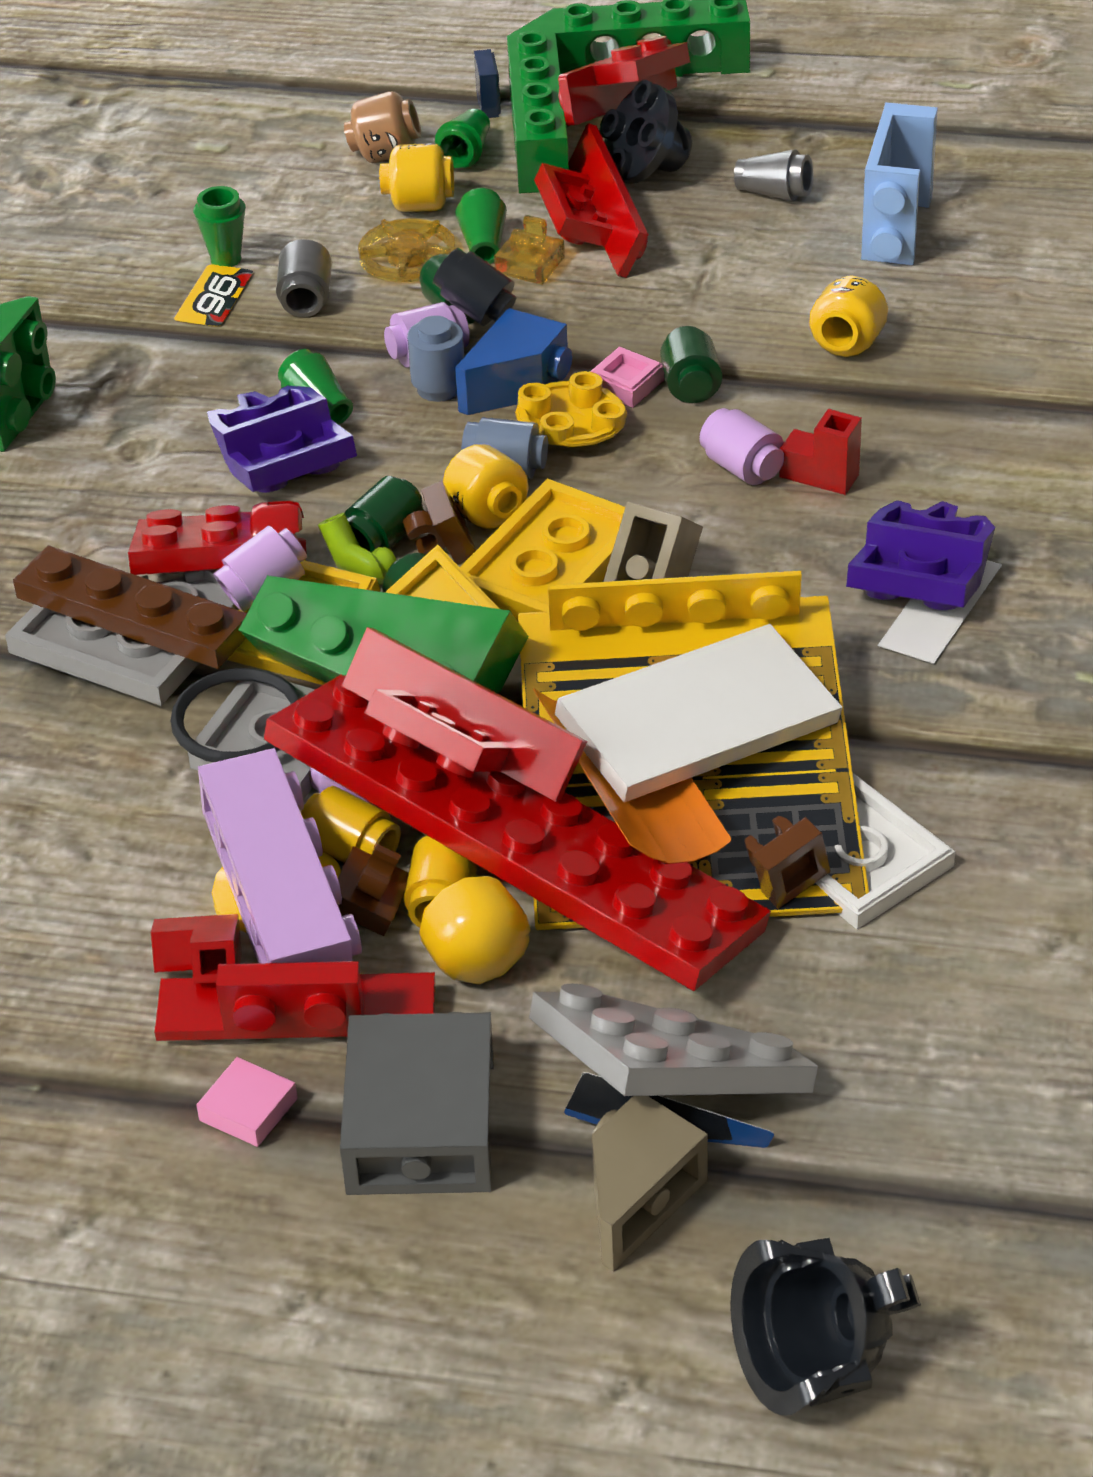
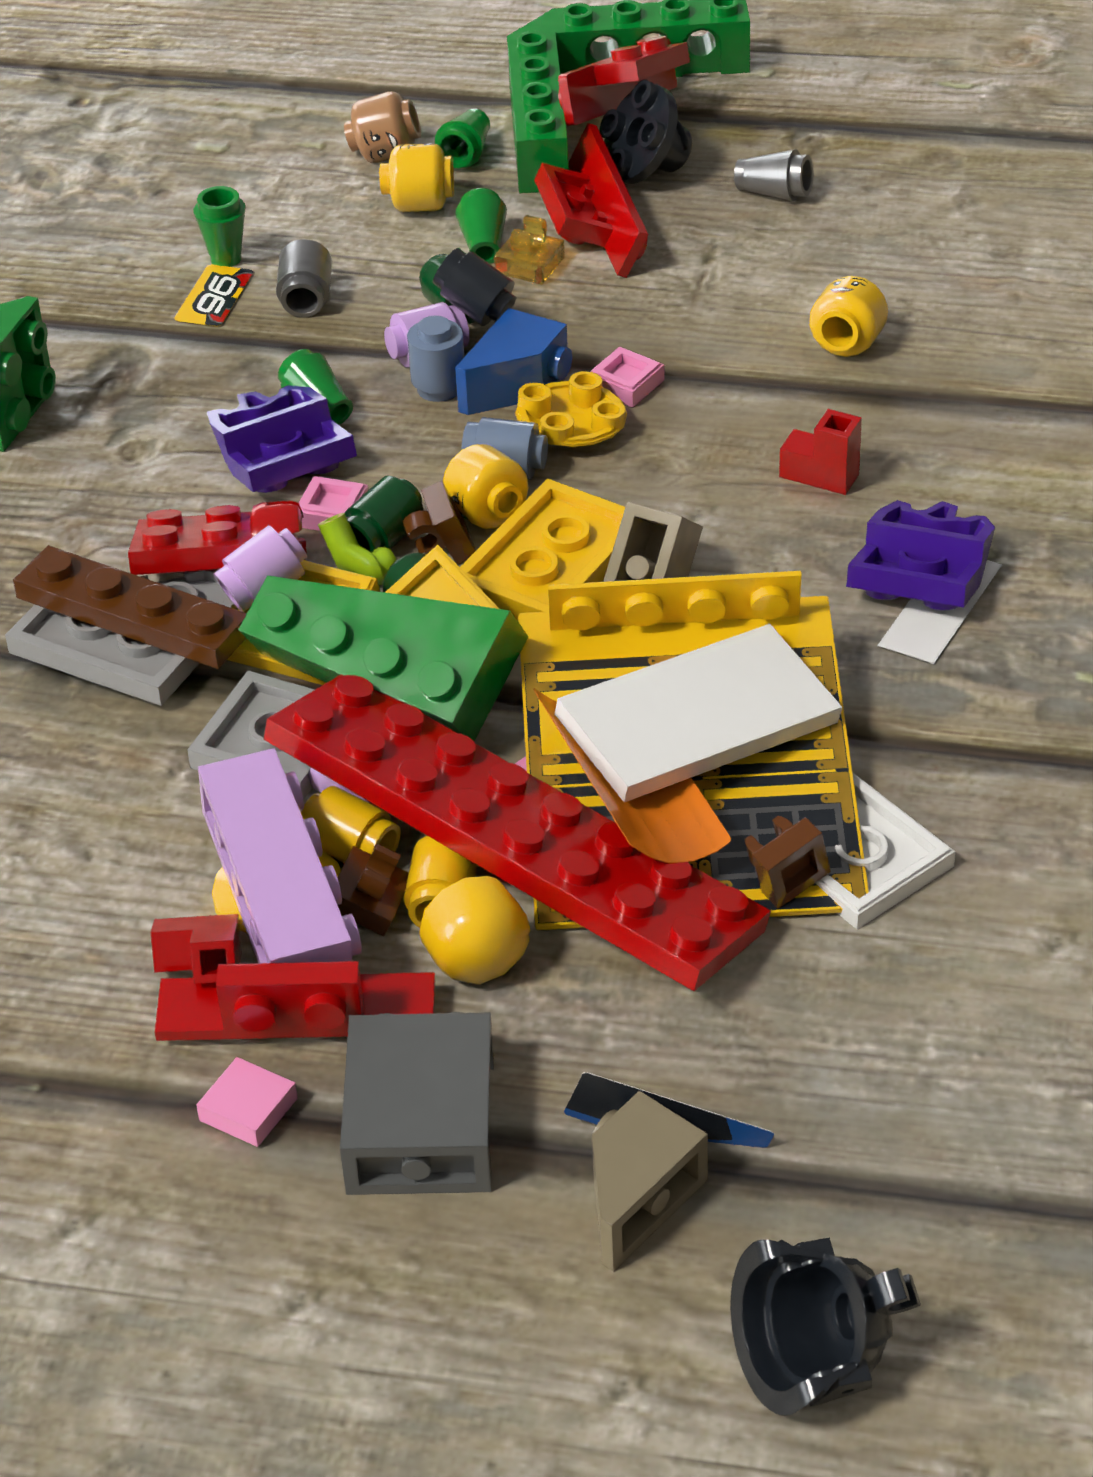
(212, 680): black tyre -> none
(328, 498): none -> bright pink tile
(403, 247): clear yellow wheel -> none
(459, 718): bracket -> none
(487, 83): dark blue tile -> none
(668, 1049): light grey plate -> none
(690, 364): dark green brick -> none
(742, 445): lavender brick -> none
(898, 182): light blue panel -> none

